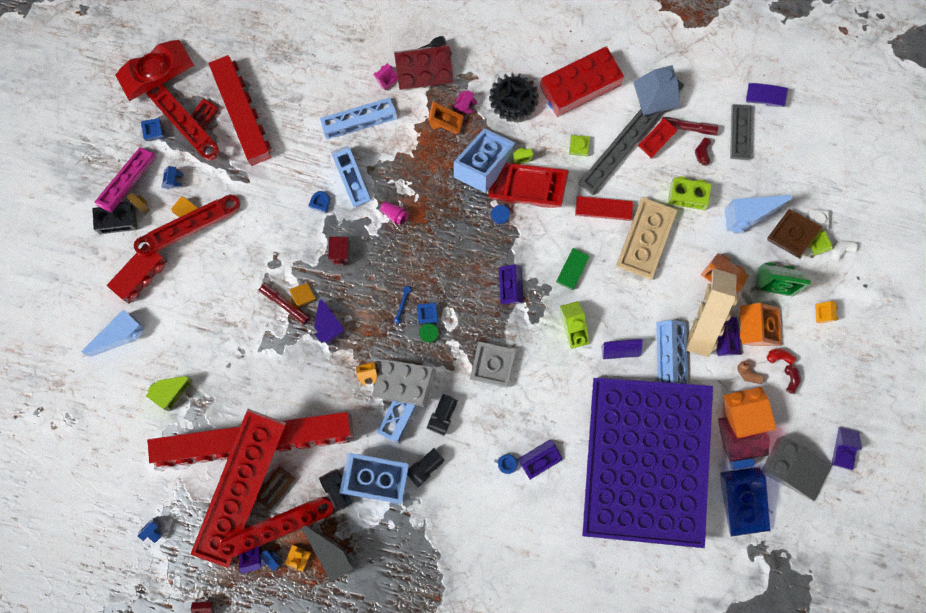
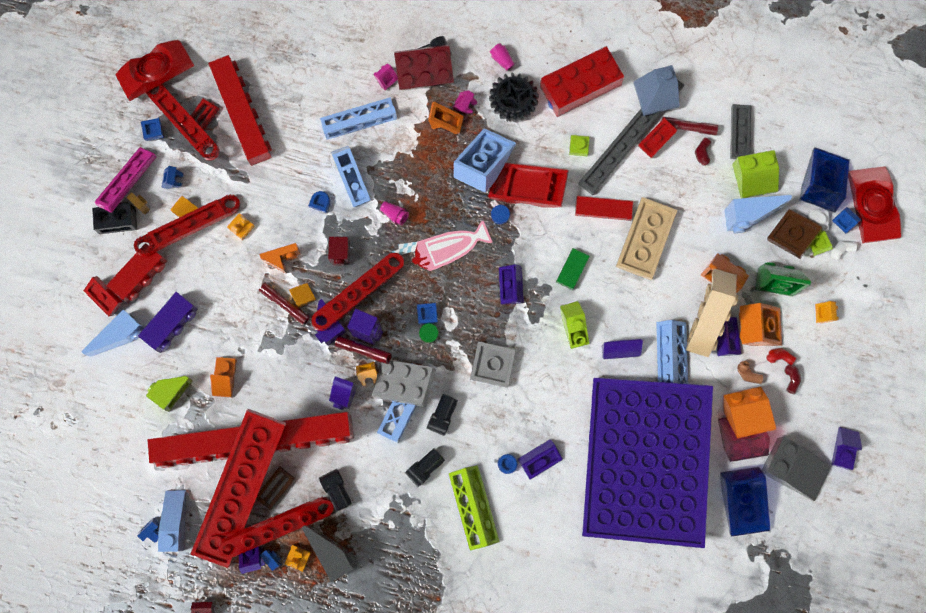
(103, 296): none -> red plate
(168, 323): none -> dark purple brick
(172, 523): none -> light blue slope
(223, 378): none -> orange slope
(240, 226): none -> light orange tile
(275, 257): none -> orange slope
(342, 393): none -> dark purple slope
(357, 291): none -> red plate
(365, 327): none -> dark purple brick
(373, 353): none -> dark red piece
(374, 478): light blue brick -> none
(406, 290): blue hinge -> none
(444, 248): none -> sticker
(477, 506): none -> lime fence
(502, 56): none -> dark pink cone
(522, 156): lime plate -> none
(689, 198): lime brick -> none
(742, 464): blue tile -> none
(757, 174): none -> lime slope
(767, 94): dark purple slope -> none
(825, 180): none -> clear blue slope
(846, 220): none -> blue tile
(875, 204): none -> red slope

